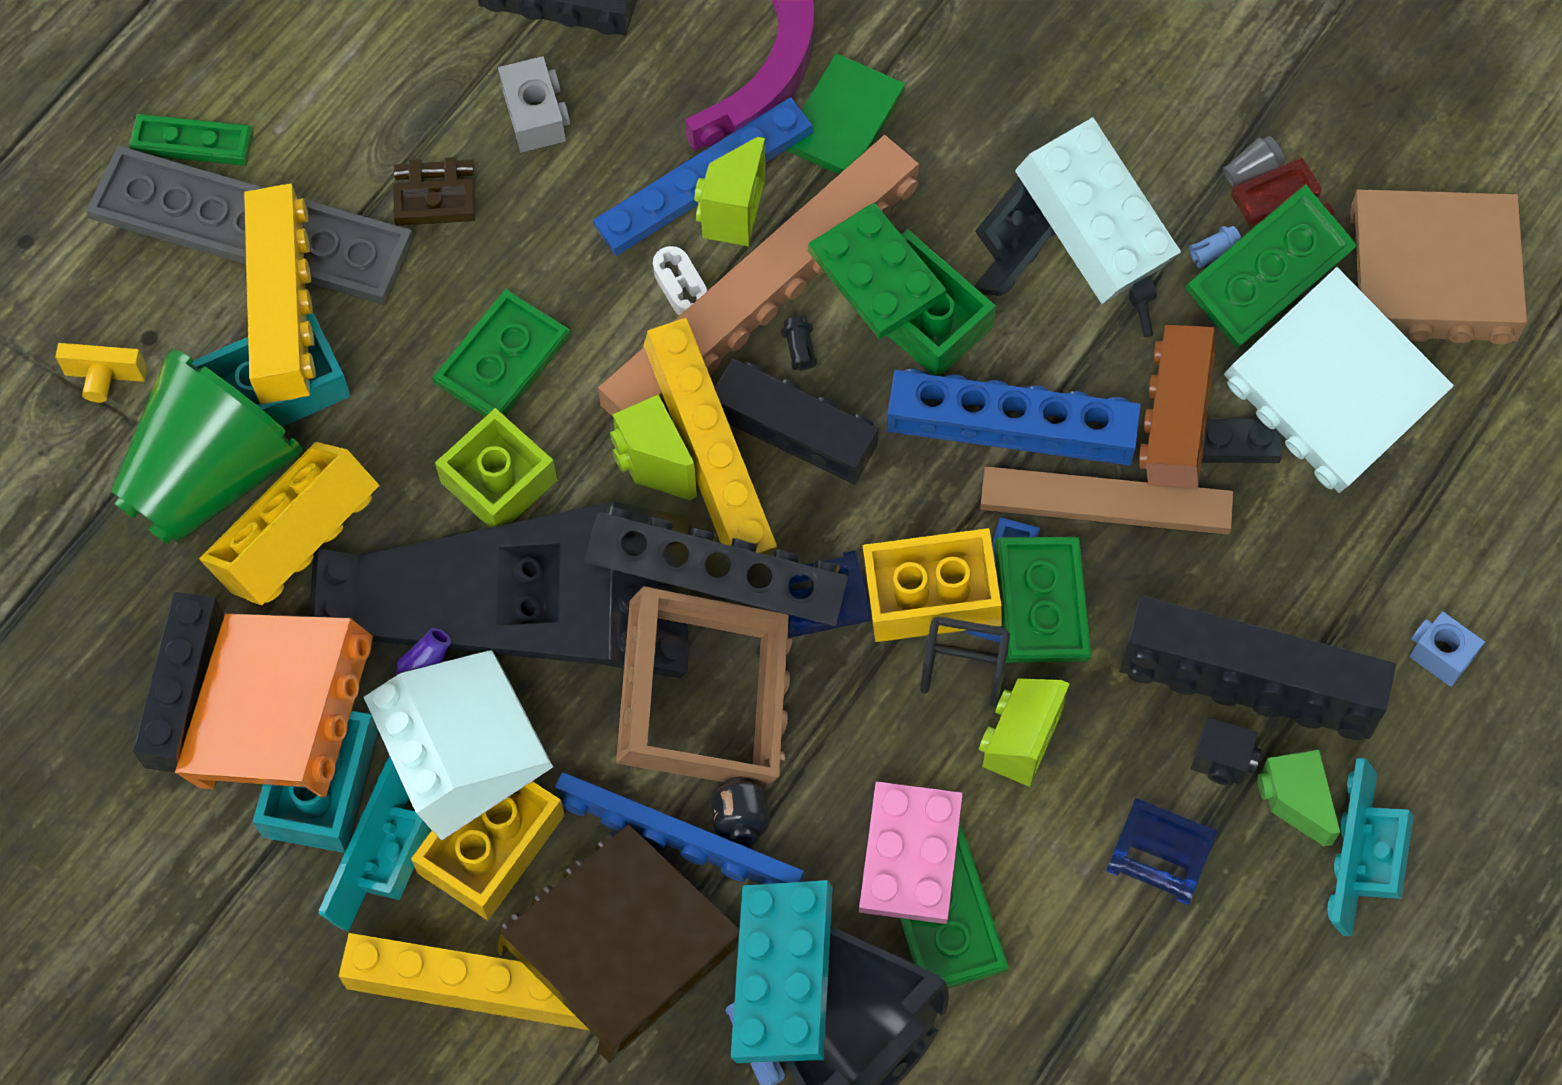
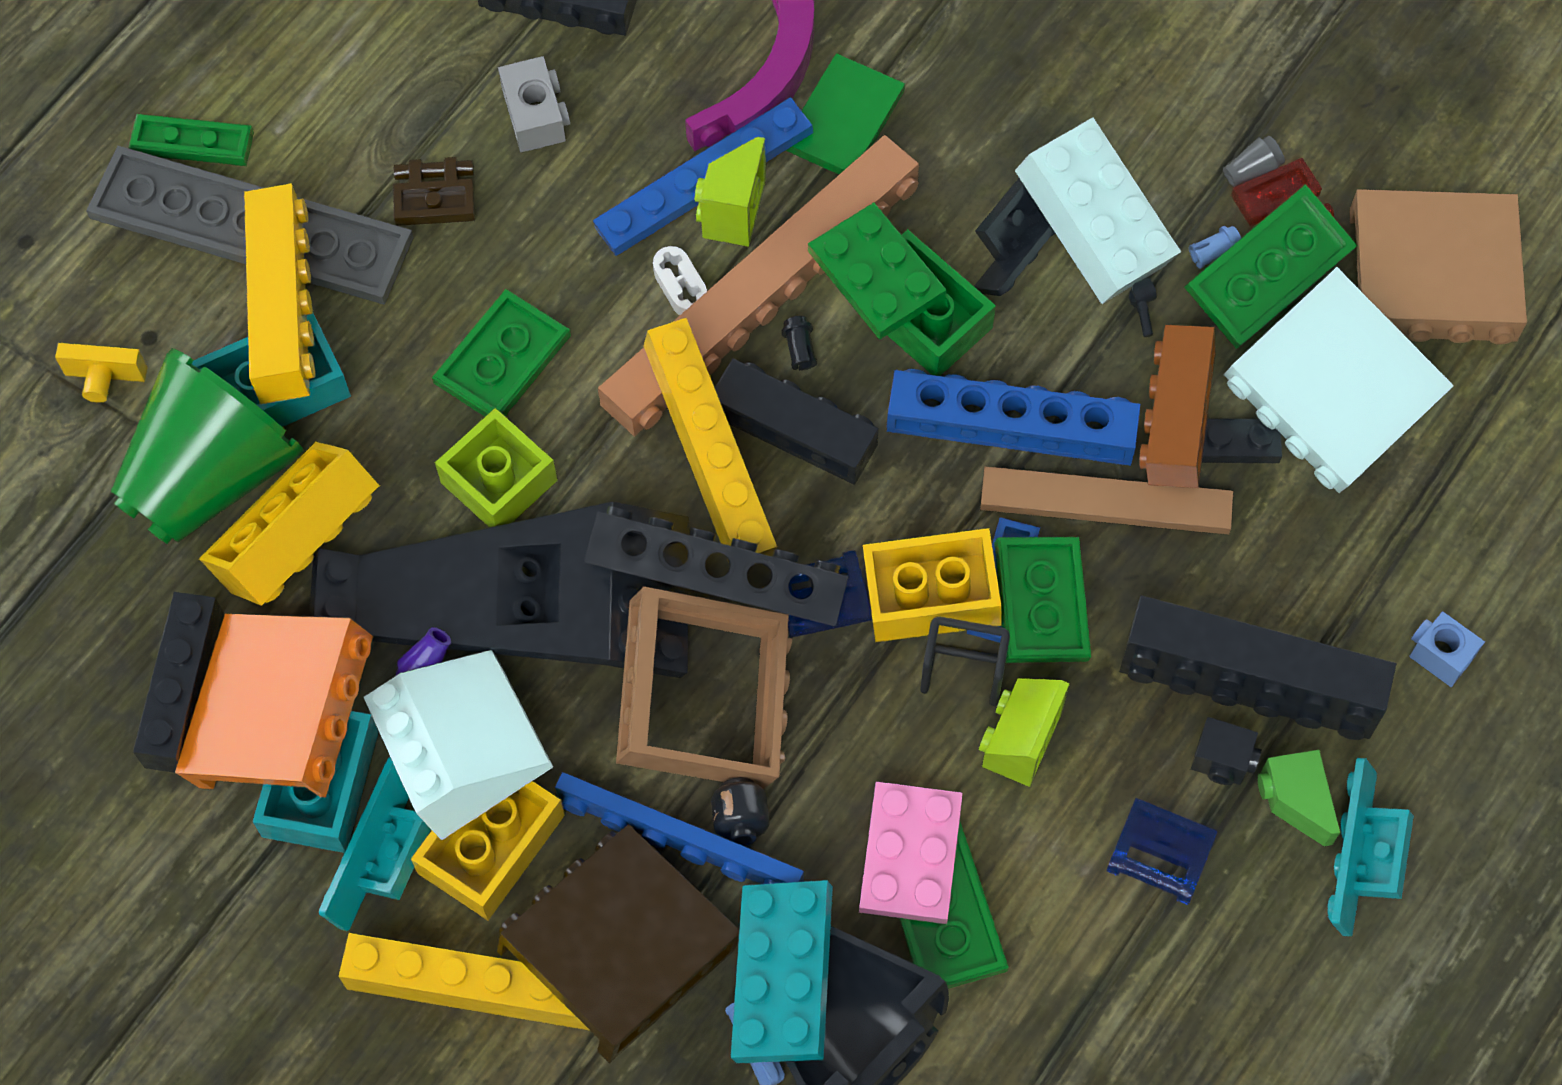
(653, 449): lime slope -> none

